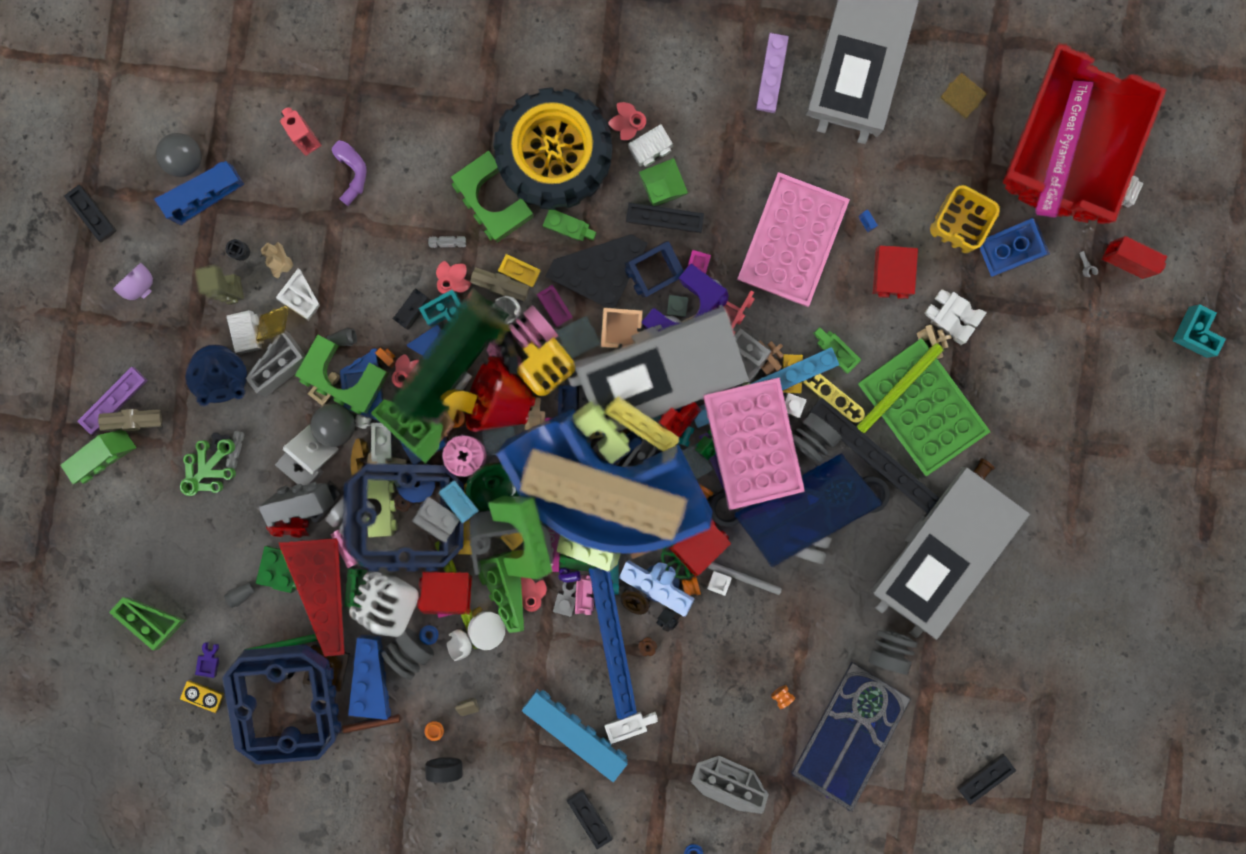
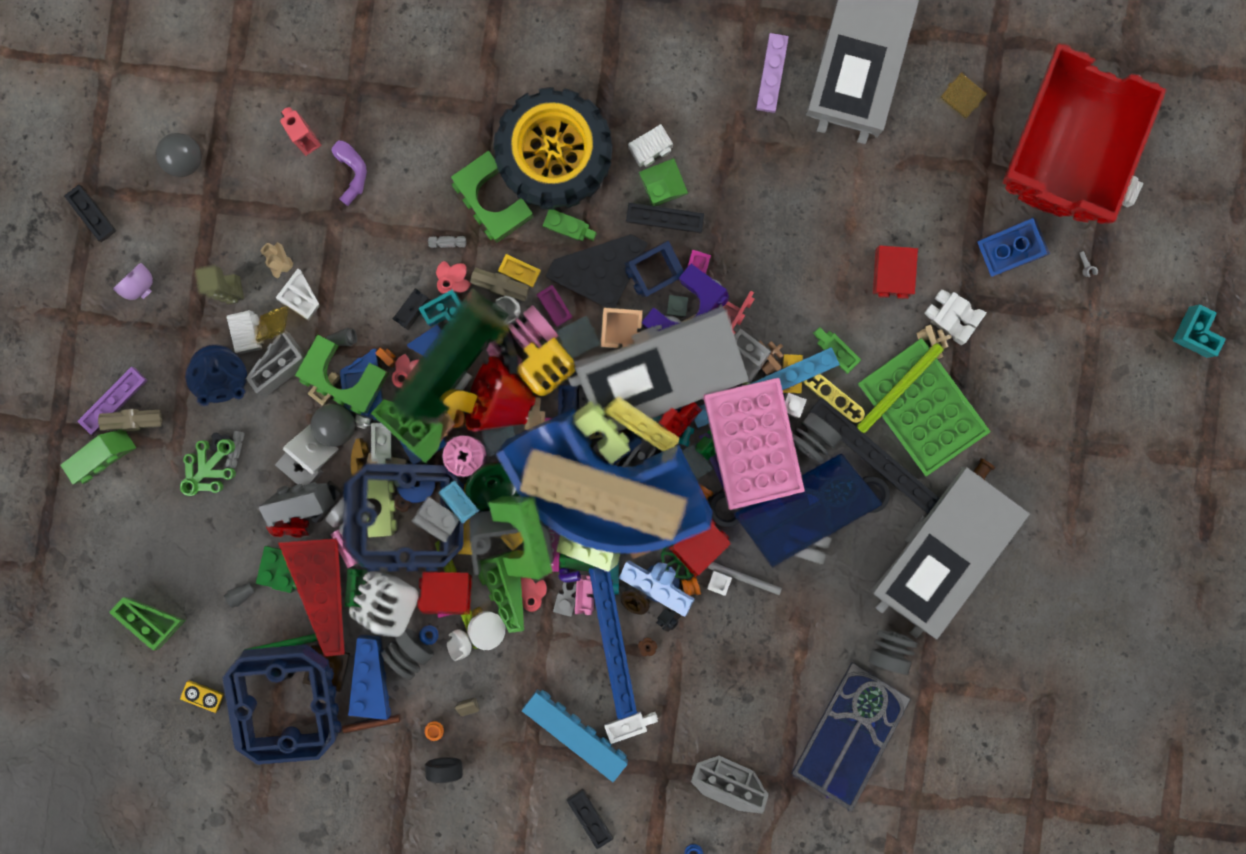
(199, 193): blue wedge -> none
(207, 664): dark purple plate -> none
(241, 252): black wheel -> none
(624, 121): coral plate -> none
(783, 697): orange wheel -> none
(793, 239): bright pink plate -> none
(867, 221): blue tile -> none
(986, 779): black plate -> none
(989, 214): yellow piece -> none
(1065, 148): dark pink tile -> none
(1134, 257): red brick -> none

